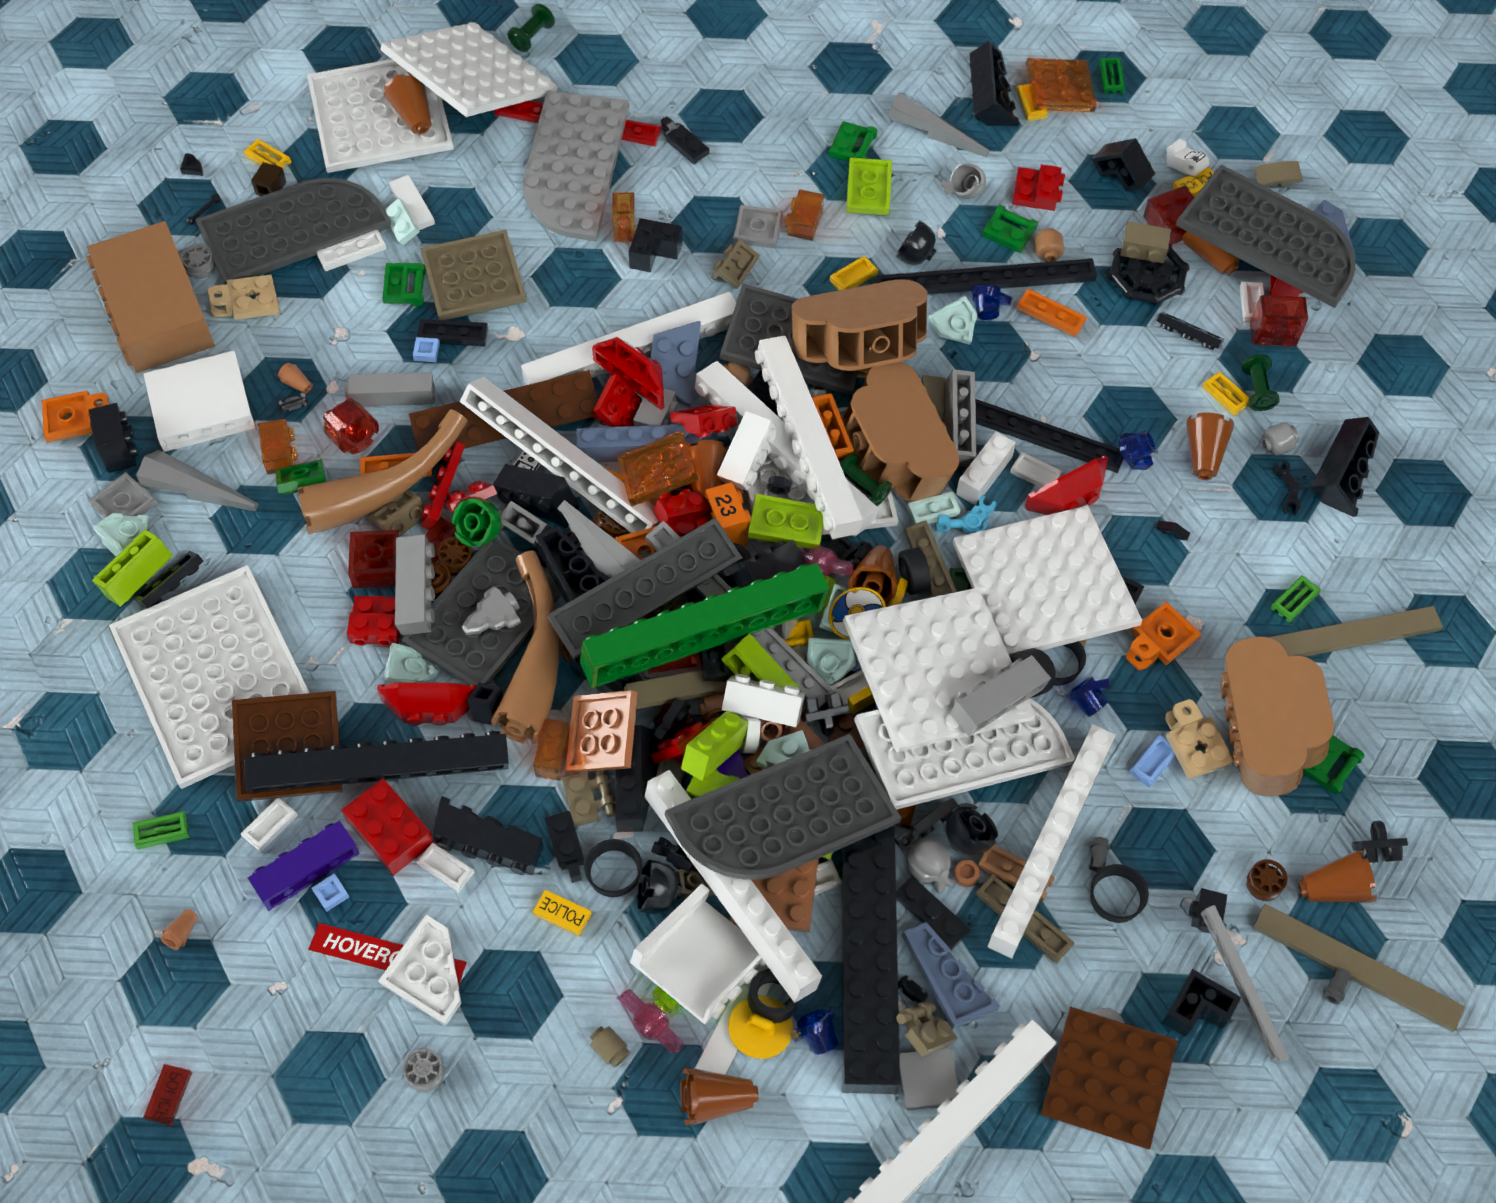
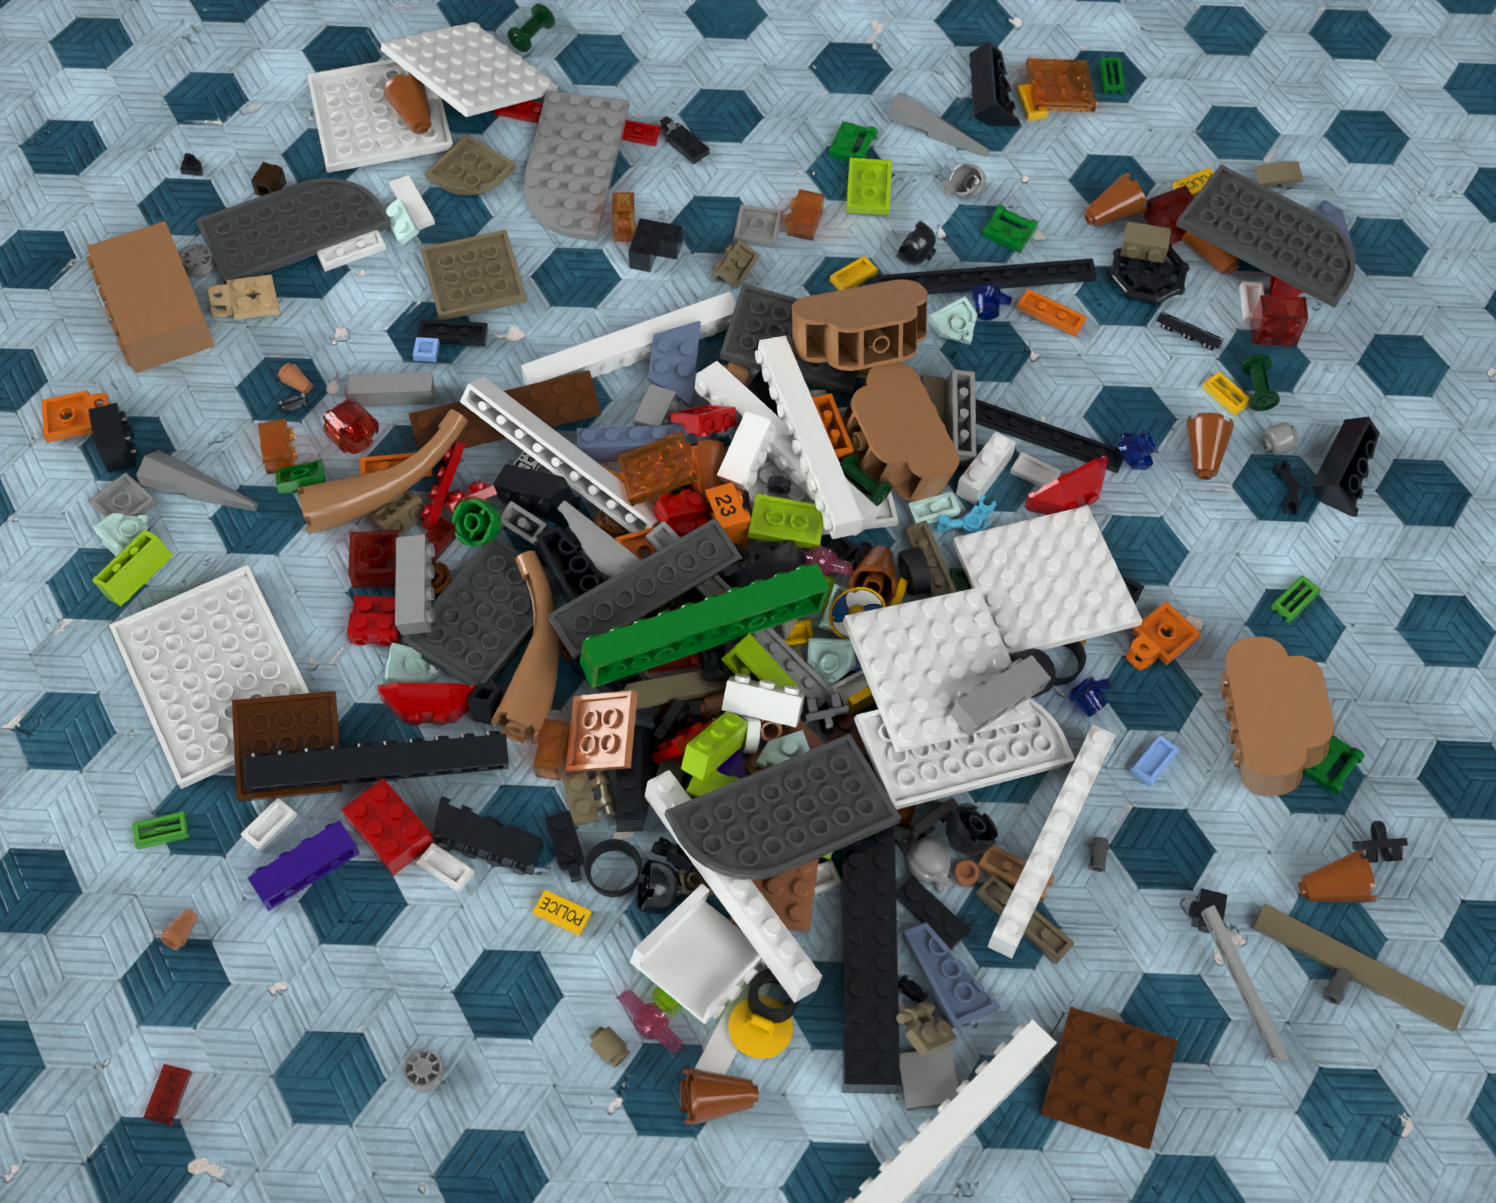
(168, 580): black plate -> none
(198, 401): white panel -> none
(215, 199): black hinge -> none
(261, 156): yellow tile -> none
(330, 892): light blue plate -> none
(361, 948): red sticker -> none
(397, 281): green plate -> none
(426, 972): white plate -> none
(454, 555): reddish brown wheel -> none
(470, 168): none -> dark tan plate
(493, 613): light grey rock -> none
(617, 404): red plate -> none
(633, 367): red wedge -> none
(817, 1031): clear blue piece -> none
(1038, 187): red plate -> none
(1049, 245): medium nougat head -> none
(1116, 203): none -> dark orange cone
(1126, 161): black brick -> none
(1128, 873): black tyre -> none
(1173, 527): black tile -> none
(1186, 159): white leg -> none
(1193, 730): tan plate -> none
(1200, 998): black brick -> none
(1266, 881): reddish brown wheel -> none
(1360, 632): dark tan tile -> none

